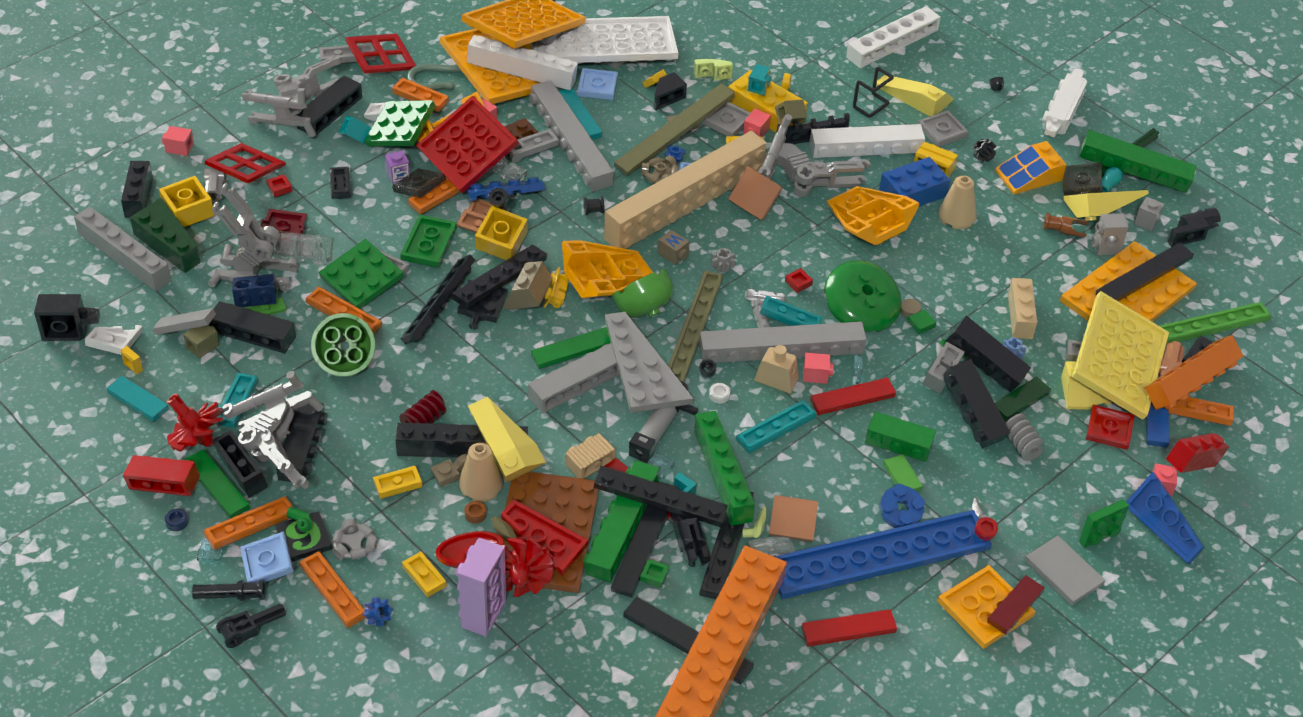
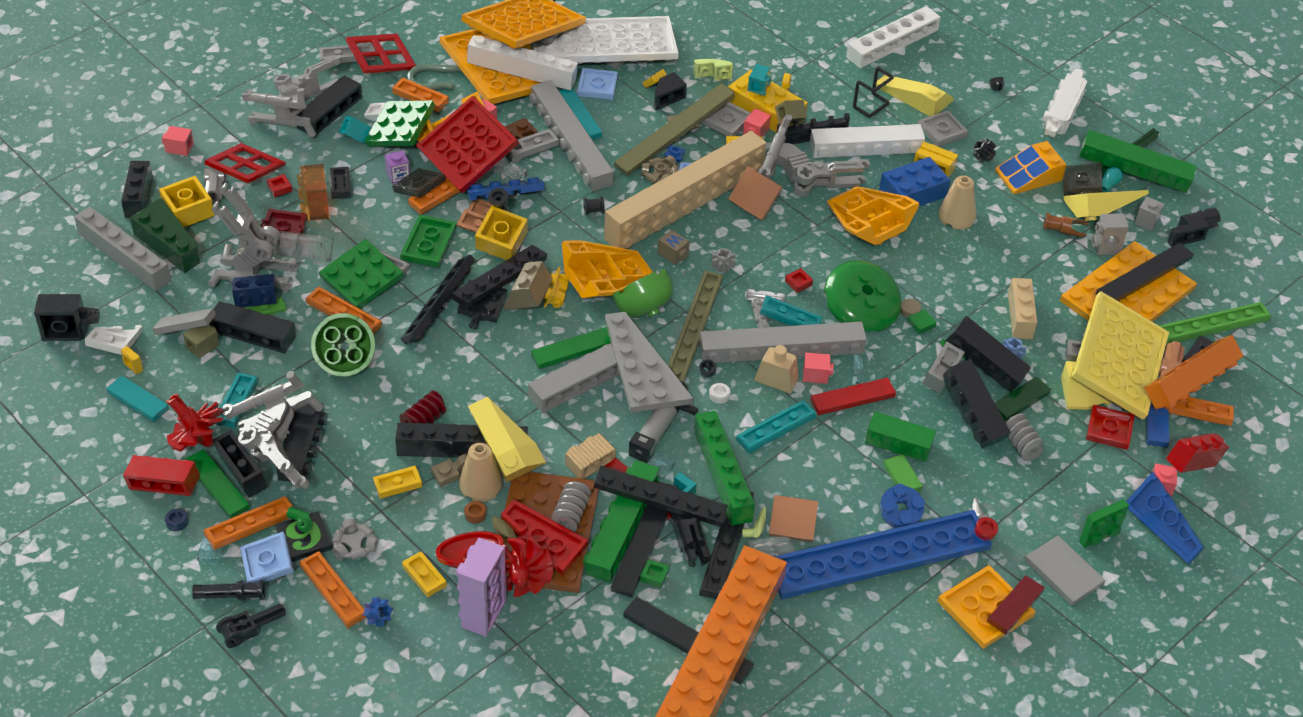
(313, 192): none -> clear orange brick
(571, 505): none -> light grey piece
(849, 627): red tile -> none

